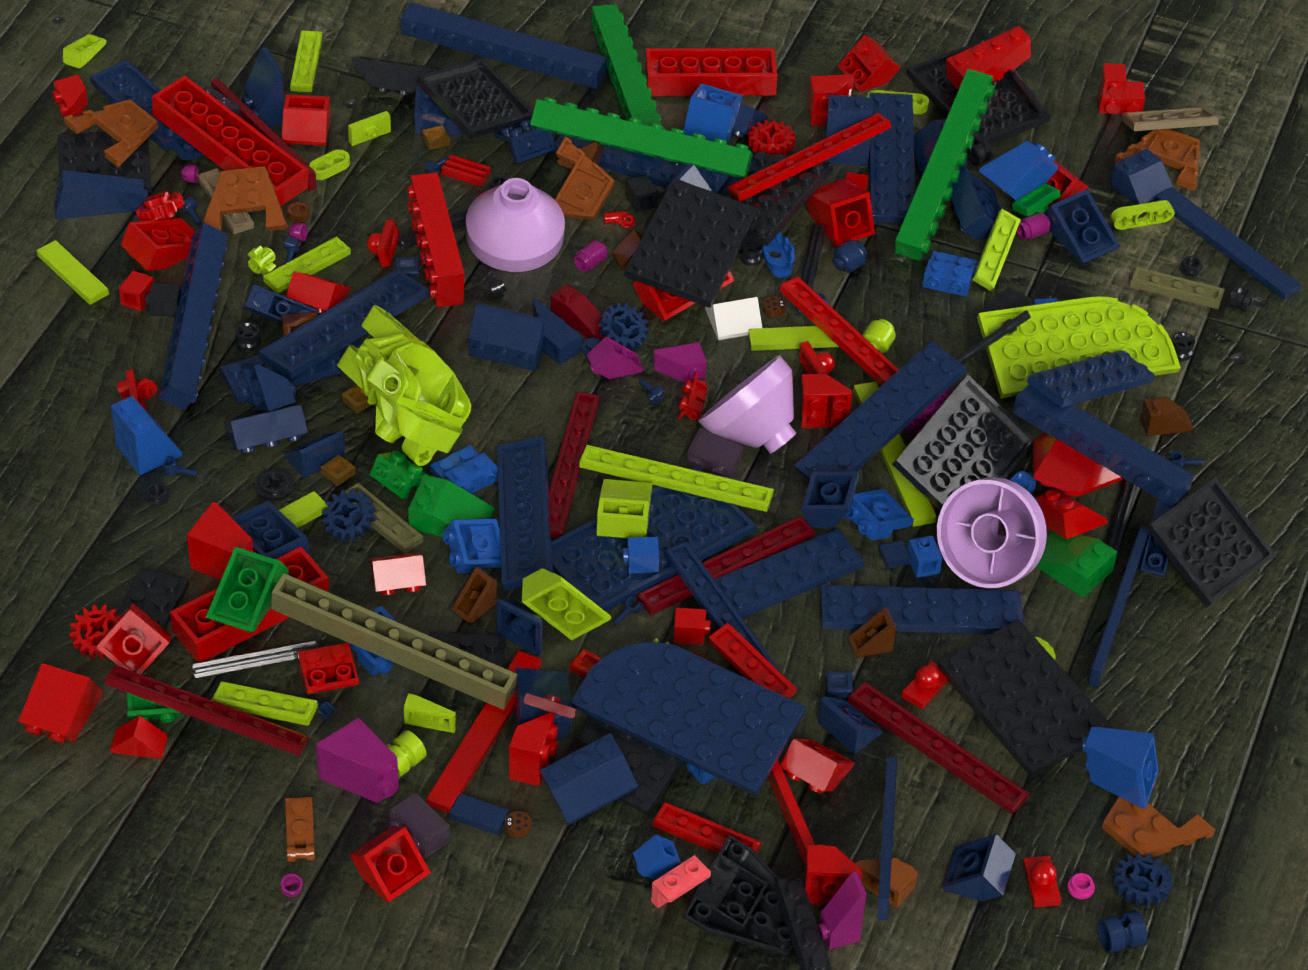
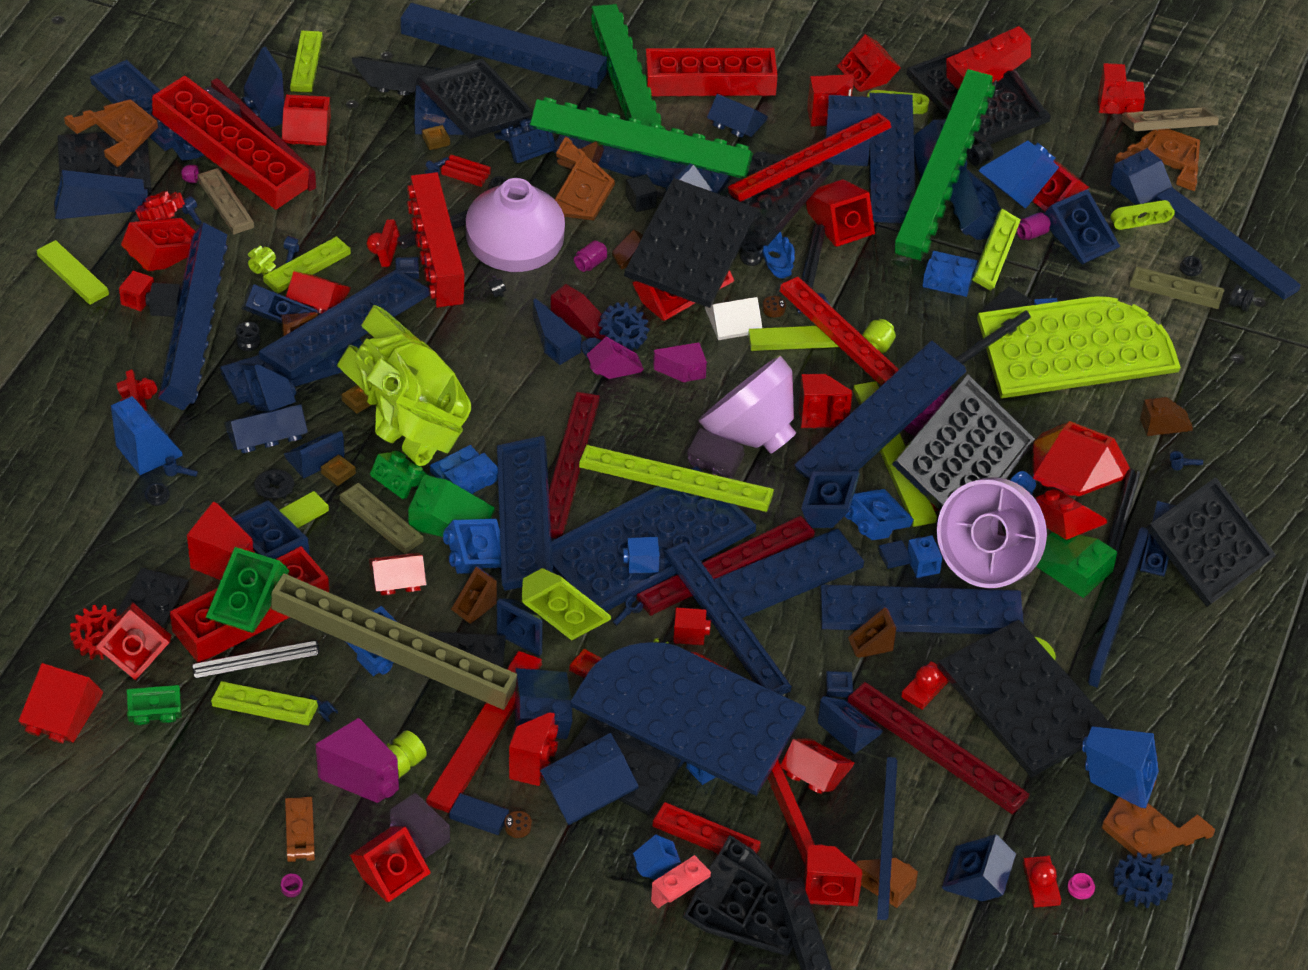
(70, 95): red slope -> none
(80, 52): lime slope -> none
(139, 739): red slope -> none
(207, 710): dark red tile -> none
(245, 192): dark orange wing -> none
(298, 212): reddish brown tile -> none
(298, 231): magenta hinge -> none
(327, 668): red slope -> none
(330, 164): lime plate -> none
(349, 515): dark blue gear -> none
(369, 128): lime plate -> none
(428, 714): lime slope -> none
(506, 337): dark blue slope -> none
(551, 704): dark red plate -> none
(621, 218): red arm -> none
(624, 509): lime slope -> none
(654, 392): dark blue hand -> none
(693, 398): red hinge -> none
(712, 113): blue slope -> none
(750, 661): red plate -> none
(771, 138): red gear -> none
(815, 363): red tile -> none
(844, 914): magenta slope -> none
(849, 256): dark blue head -> none
(859, 180): red tile -> none
(1036, 200): green tile -> none
(1091, 378): dark blue plate -> none
(1105, 446): dark blue brick -> none
(1123, 931): dark blue wheel -> none
(1183, 344): black wheel -> none

